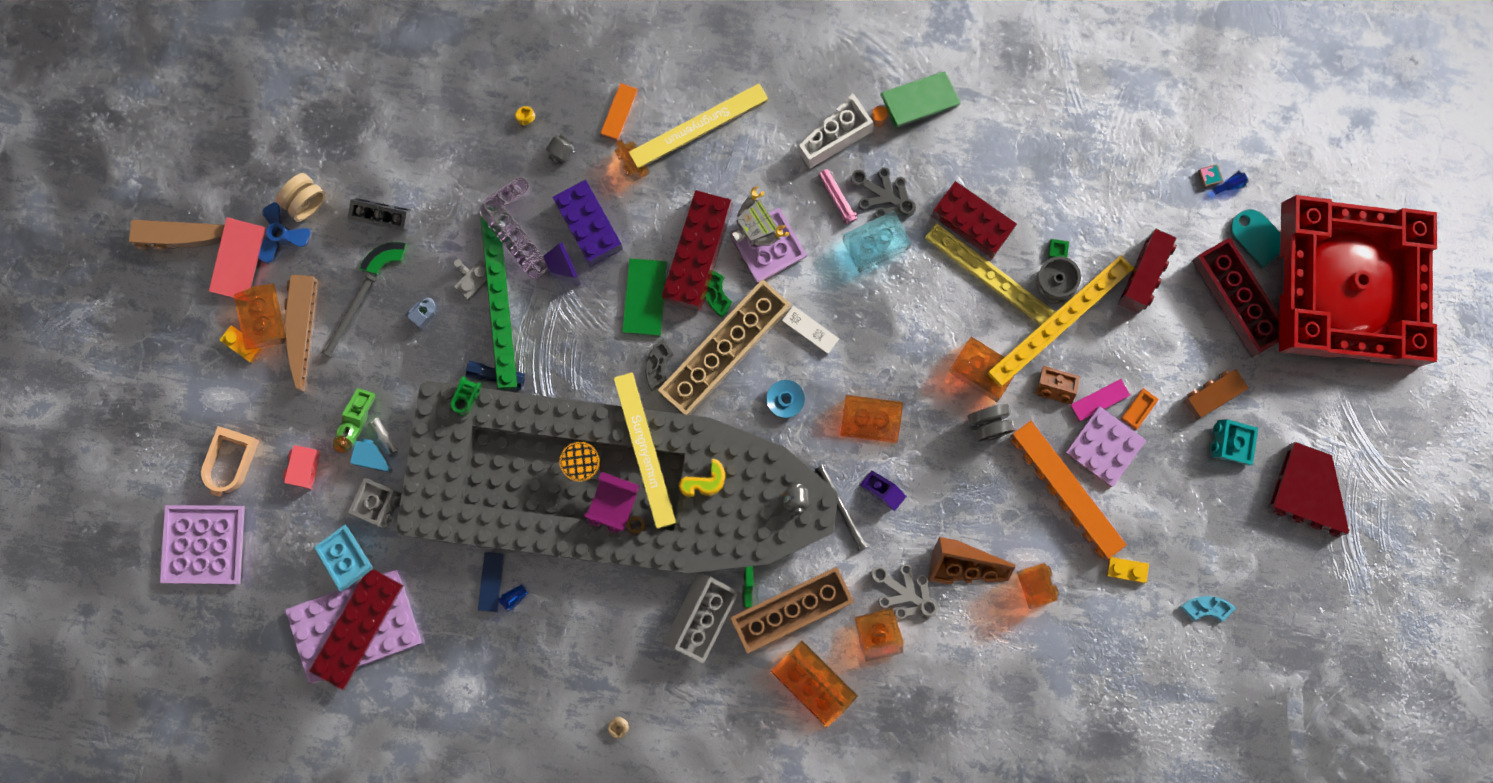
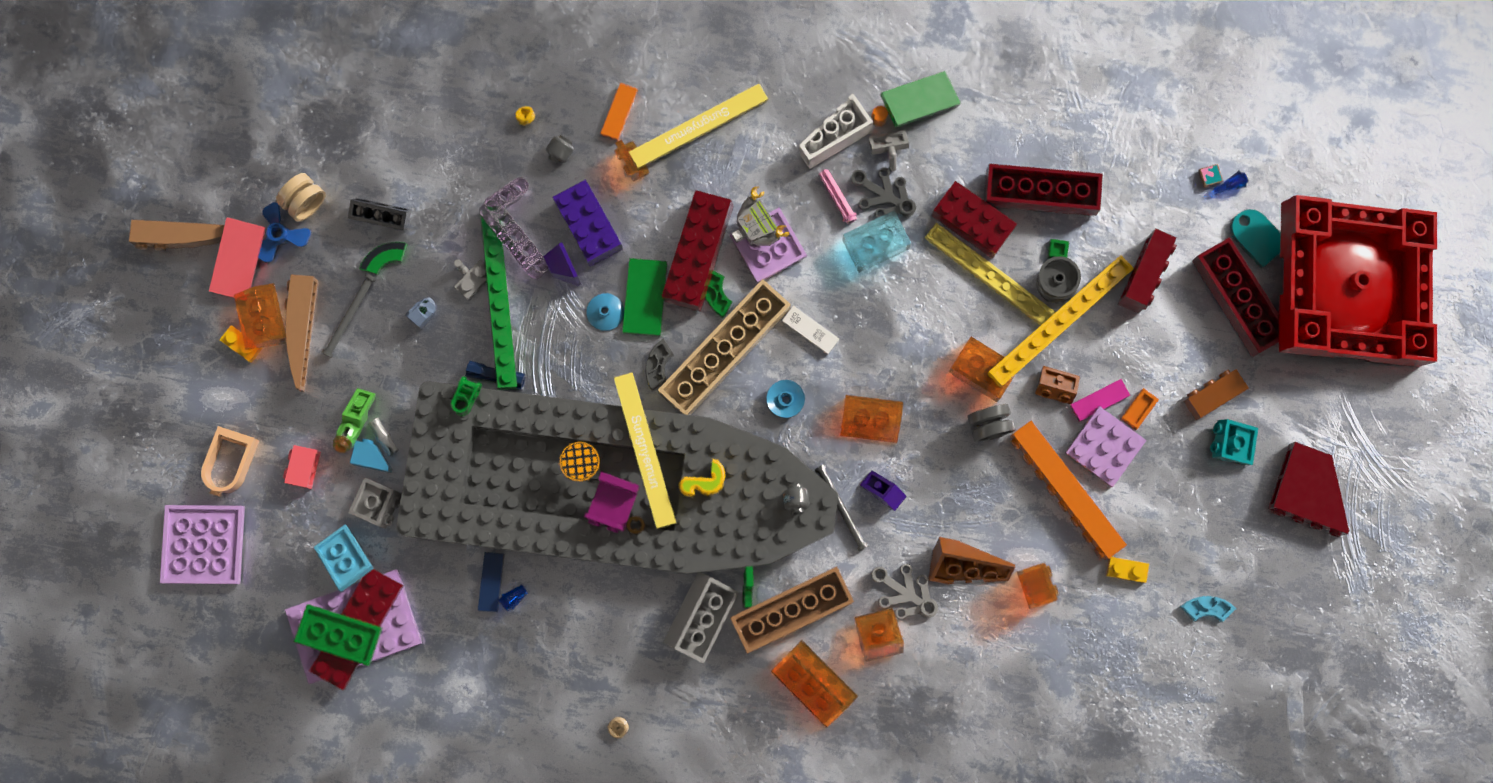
(338, 634): none -> green tile
(609, 320): none -> dark azure dish
(889, 143): none -> light grey plate
(1043, 189): none -> dark red brick

